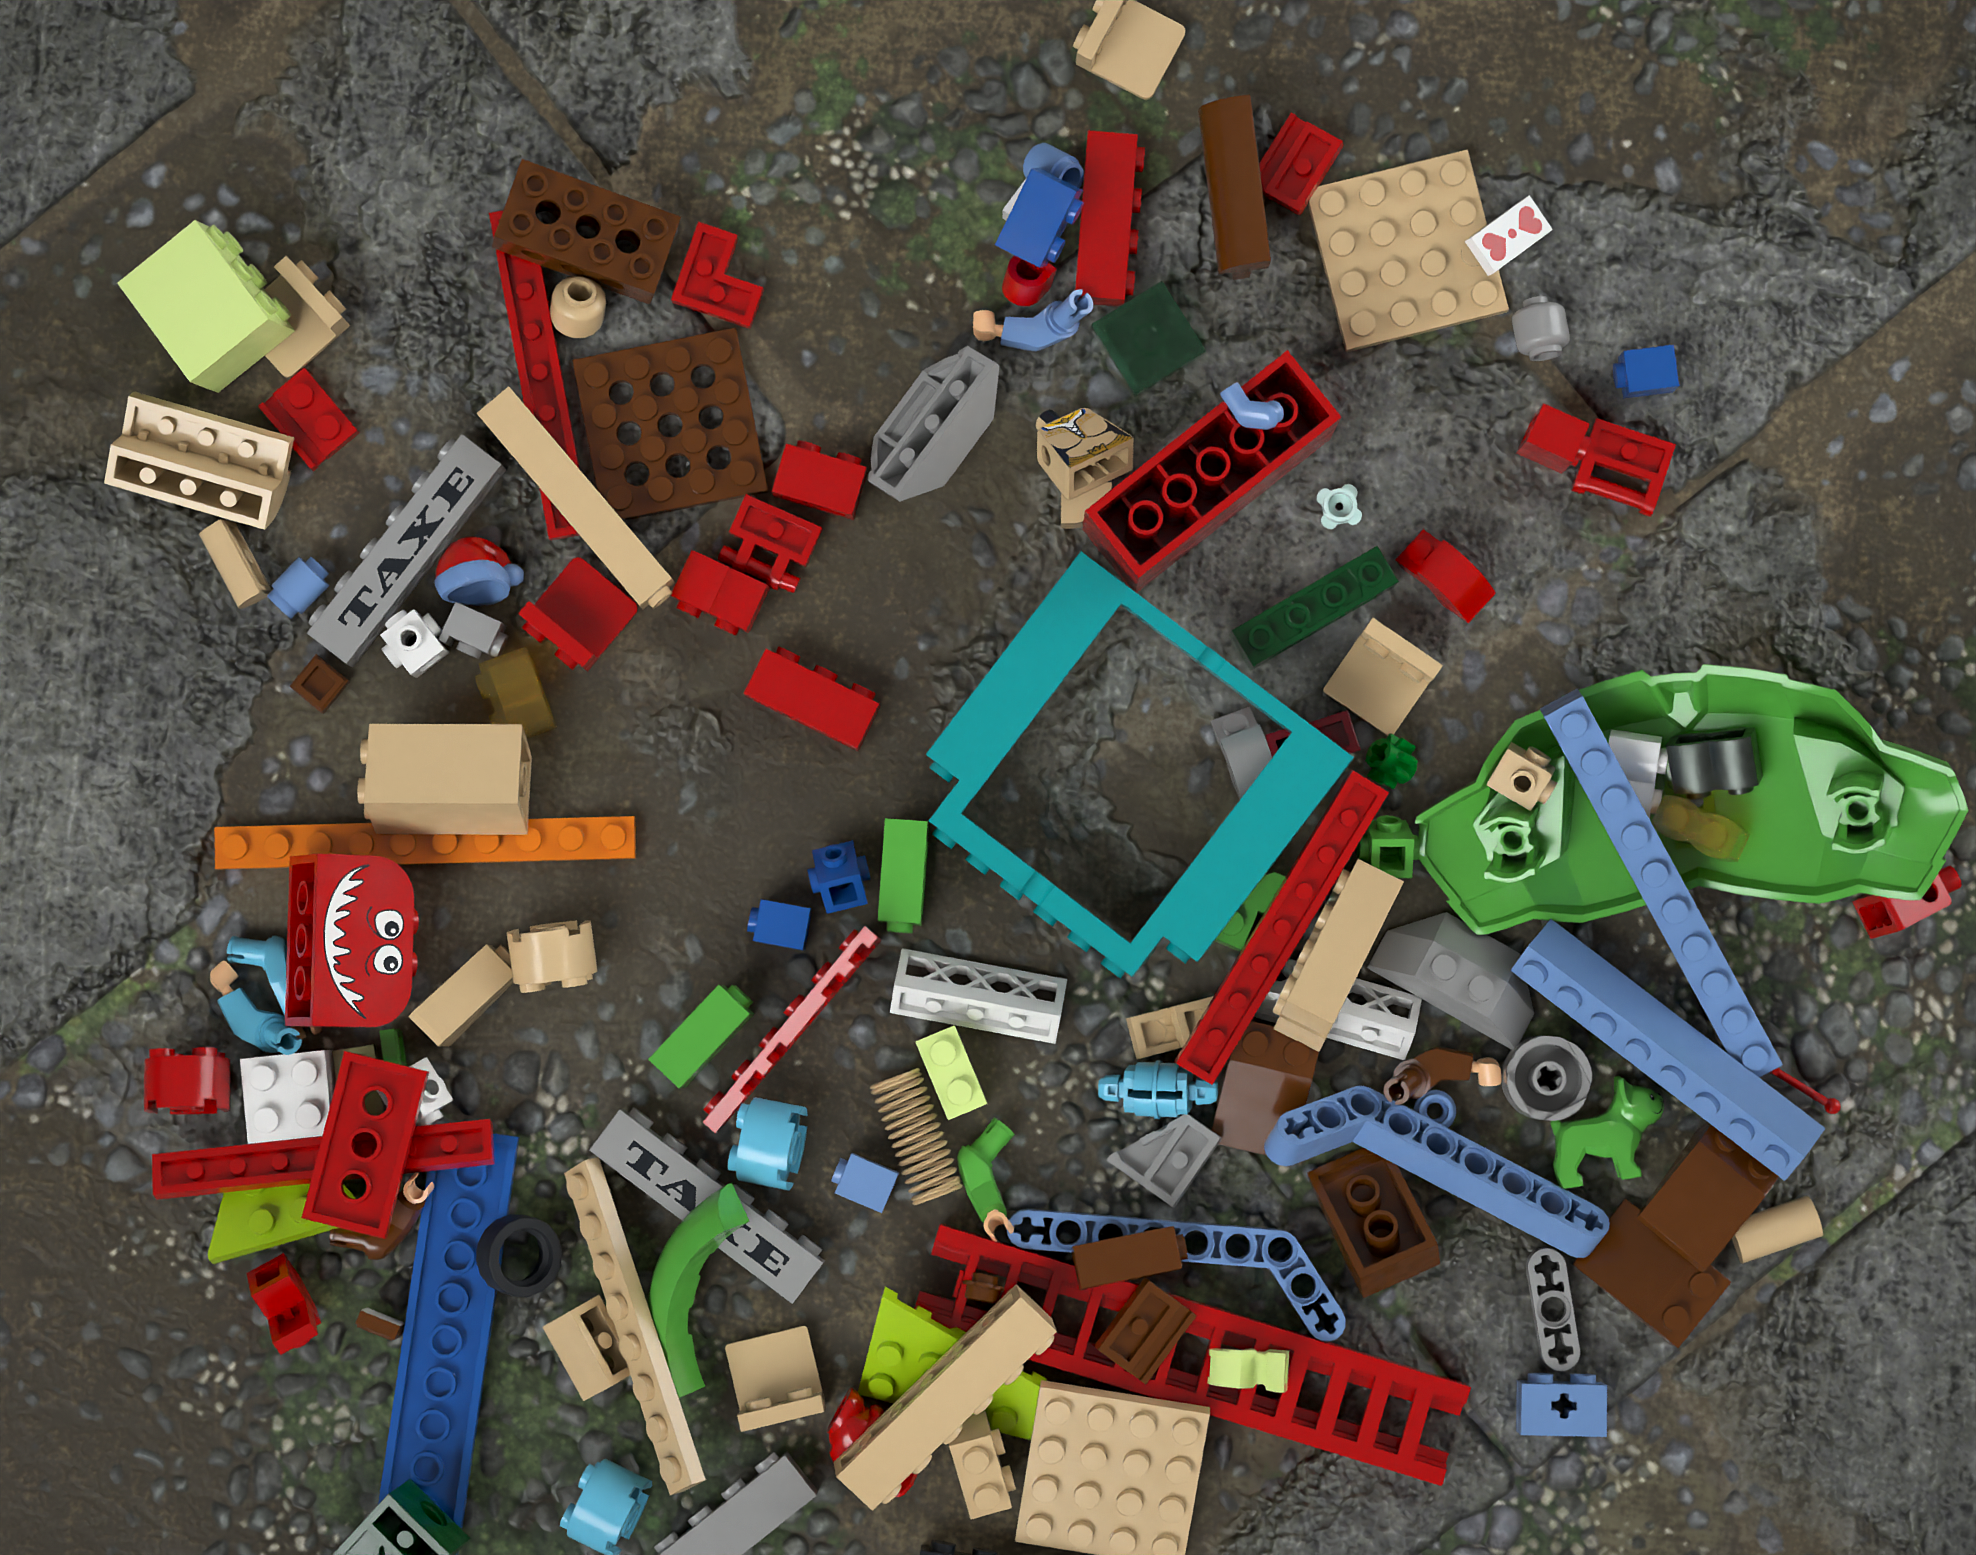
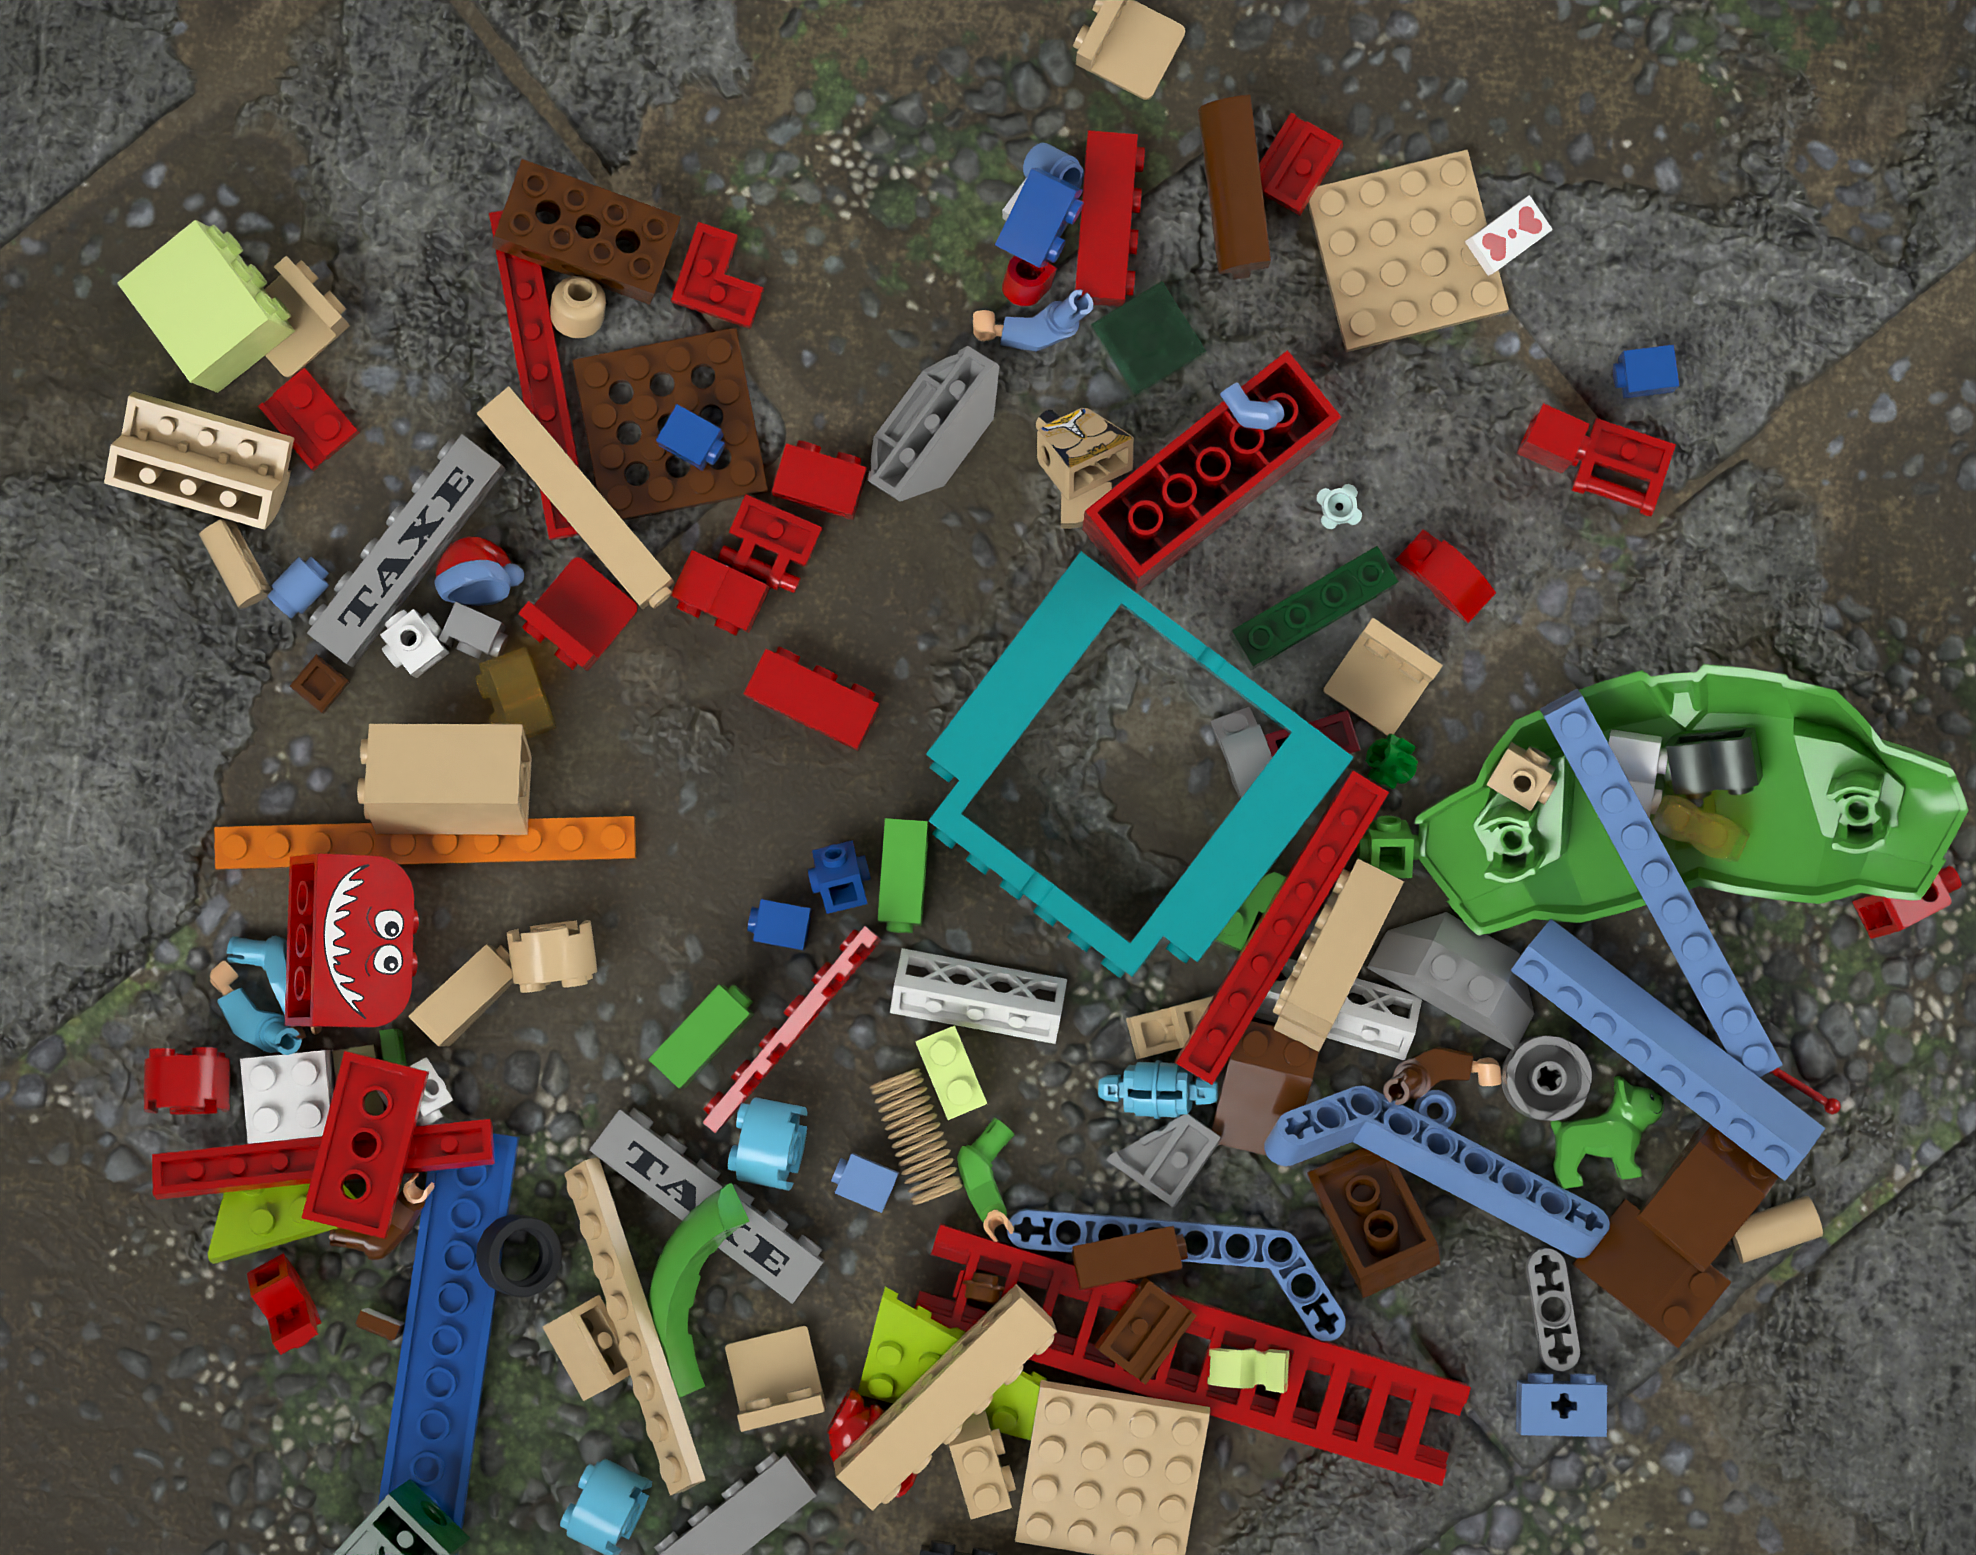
(691, 438): none -> blue brick
(1540, 329): light grey head -> none

